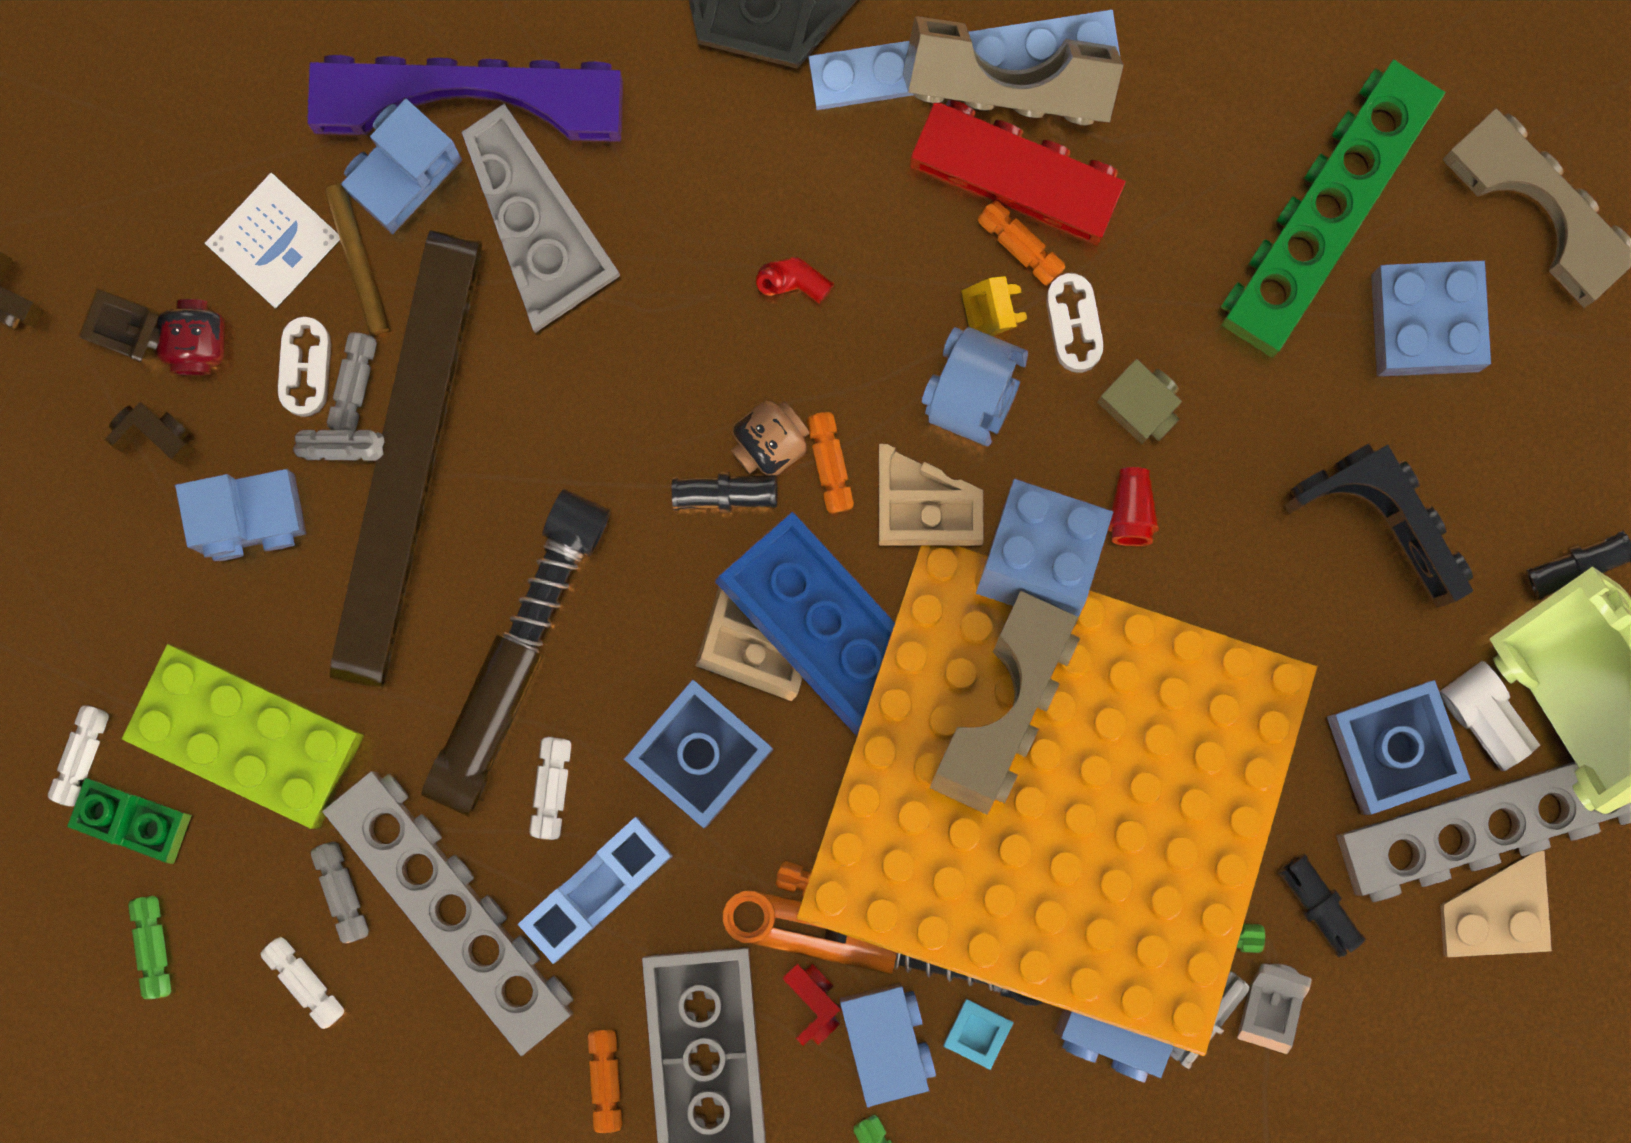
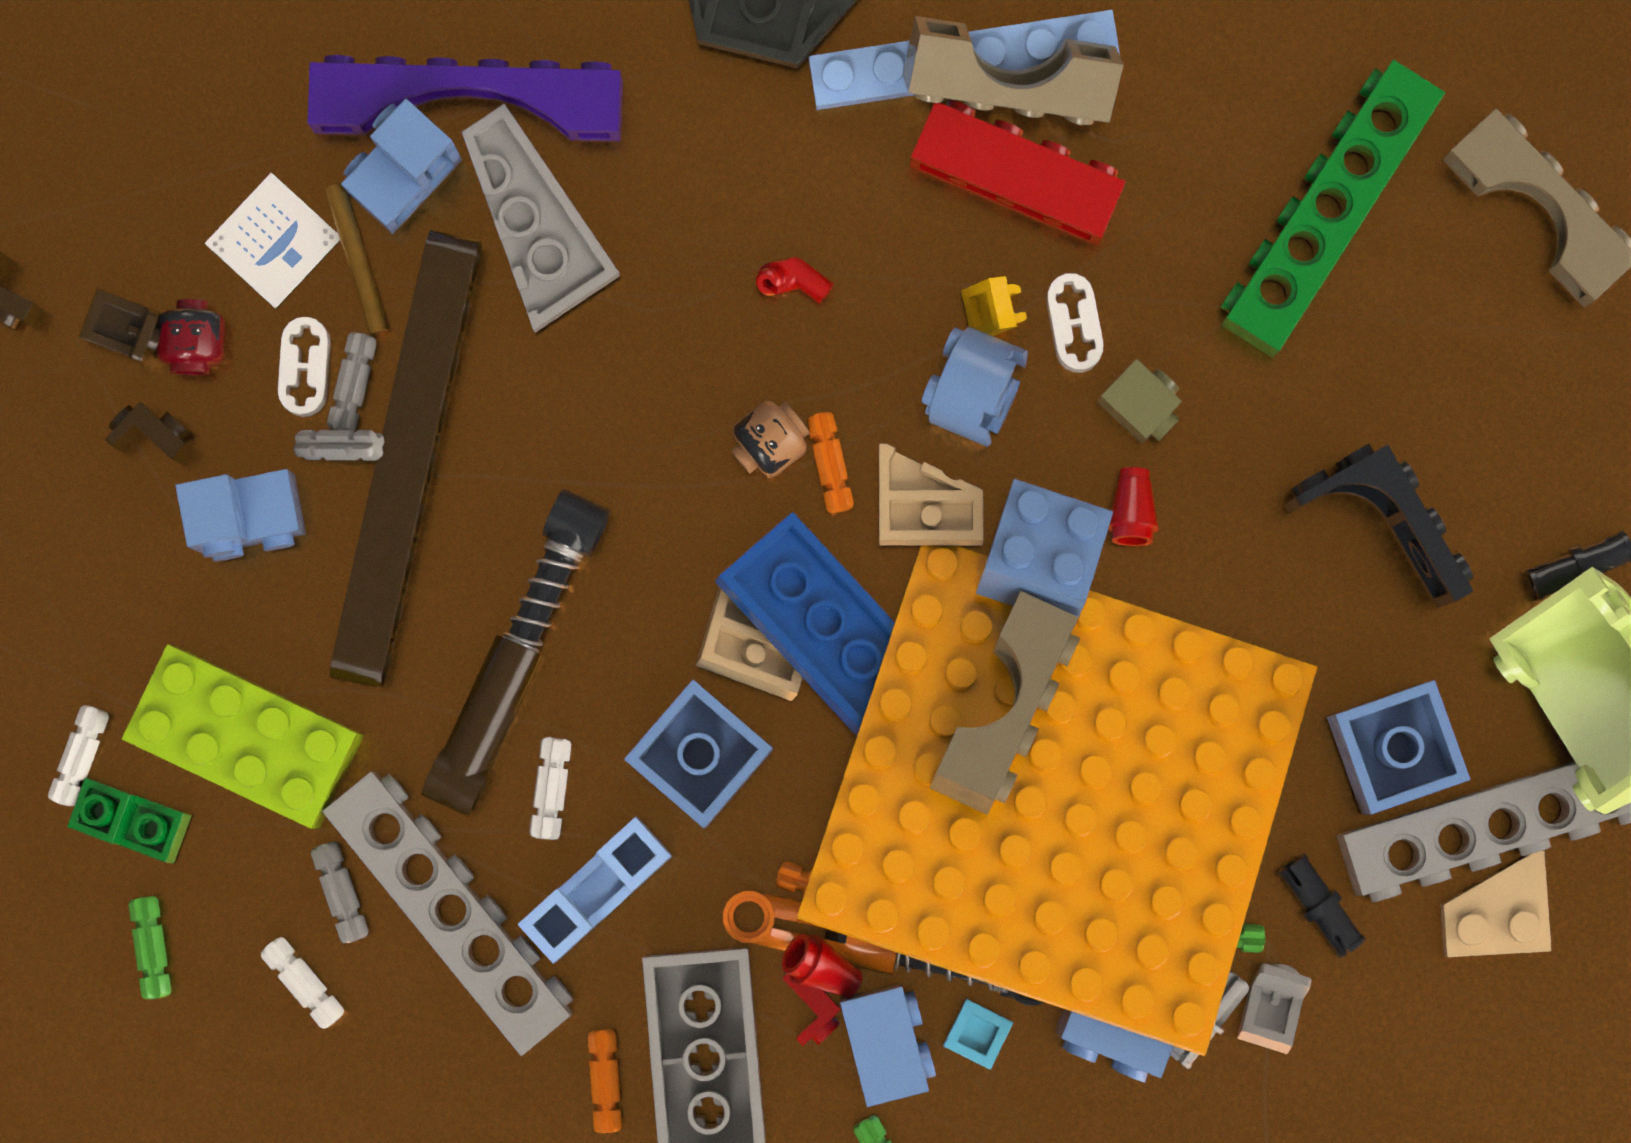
(724, 492): black pin -> none
(820, 966): none -> red cone
(1021, 242): orange axle -> none
(1430, 318): medium blue brick -> none
(1482, 704): white piece -> none

